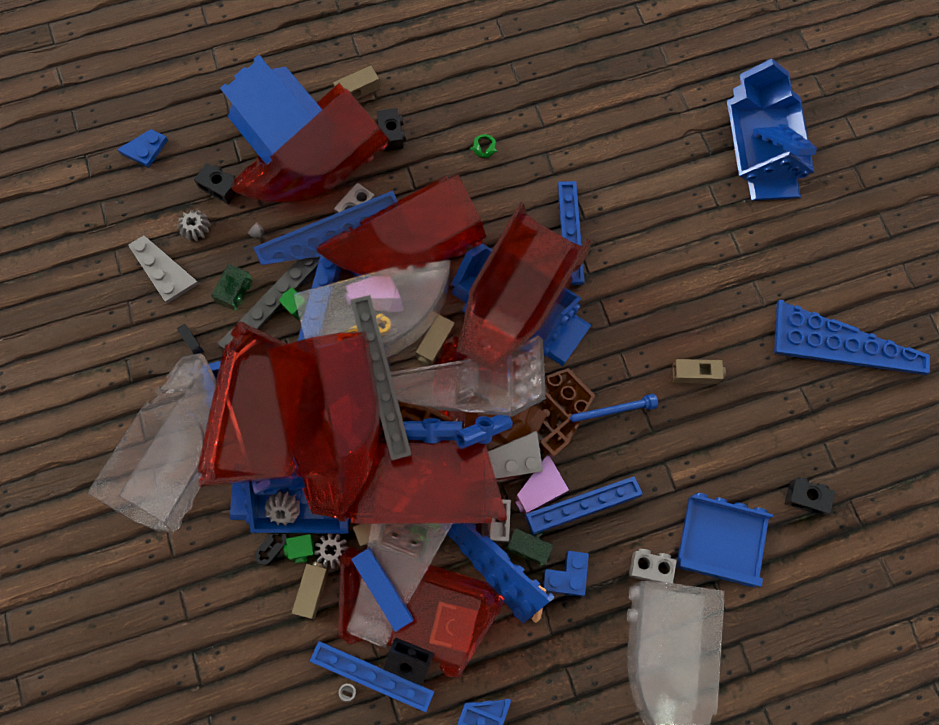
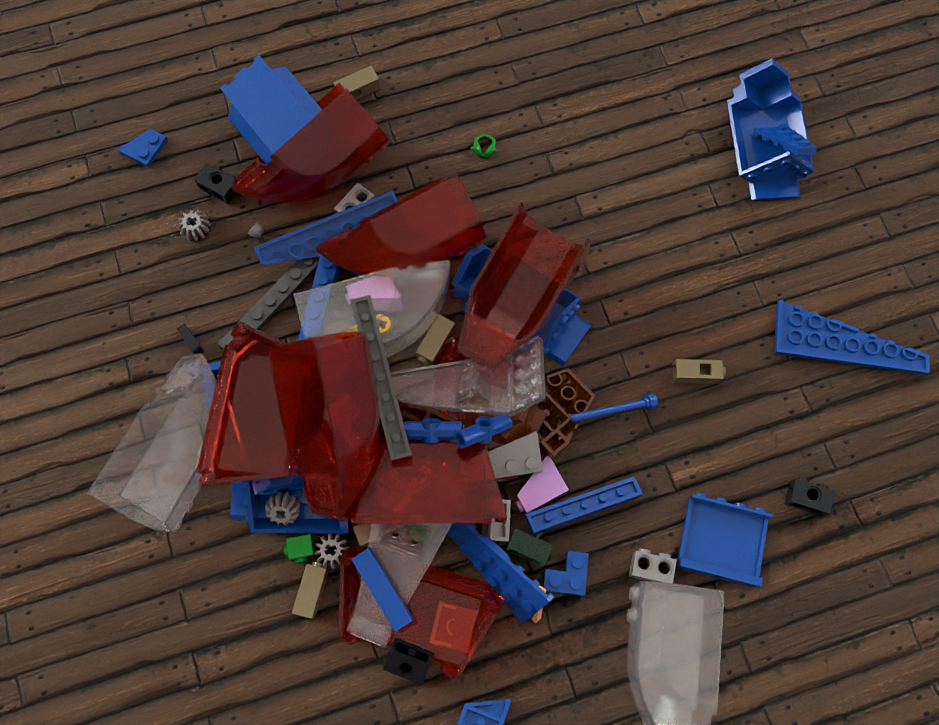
(163, 272): light grey wing -> none
(232, 287): clear green brick -> none
(266, 545): black beam -> none
(289, 303): green brick -> none
(349, 689): light grey hinge -> none
(372, 676): blue plate -> none
(388, 120): black brick -> none
(570, 219): blue plate -> none

